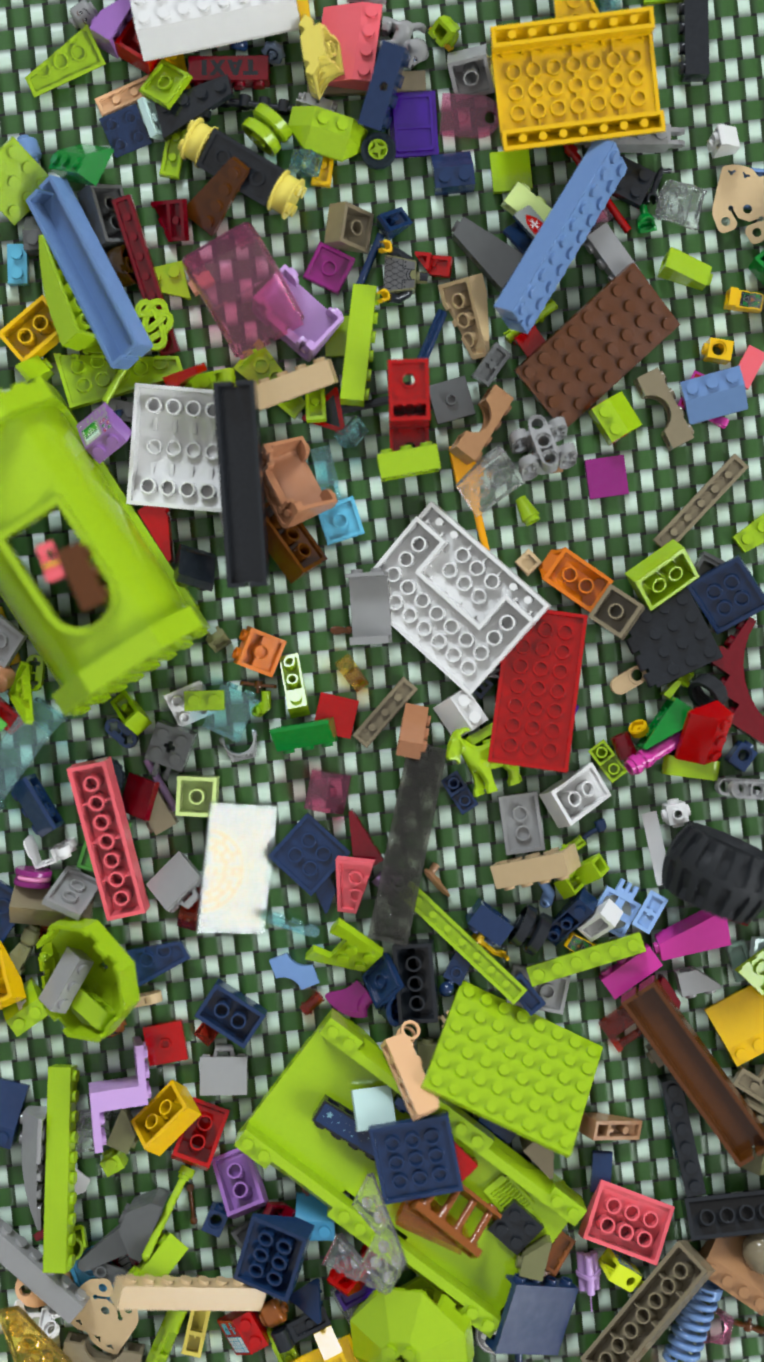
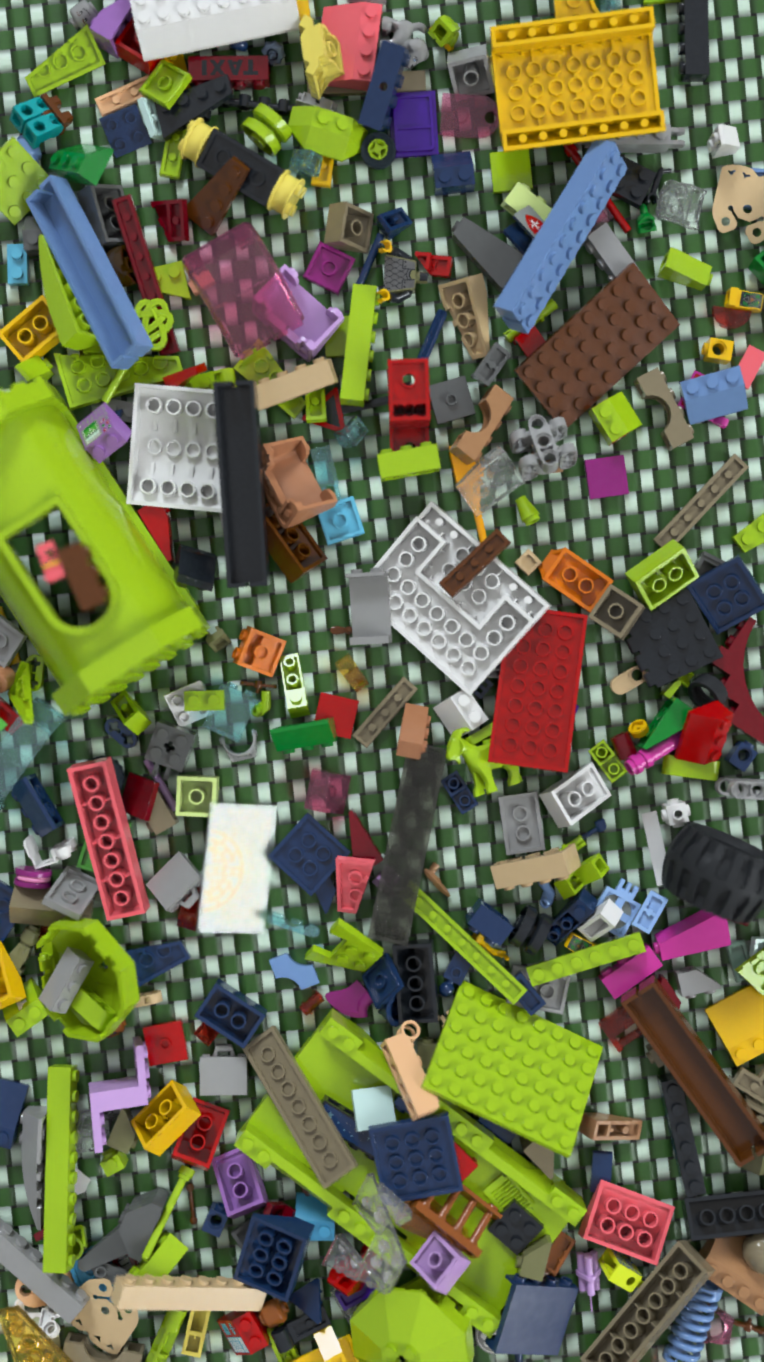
(40, 119): none -> teal hips
(300, 1107): none -> dark tan plate
(396, 1207): none -> clear slope
(440, 1263): none -> lavender slope
(474, 563): none -> reddish brown tile
(729, 317): none -> clear red plate

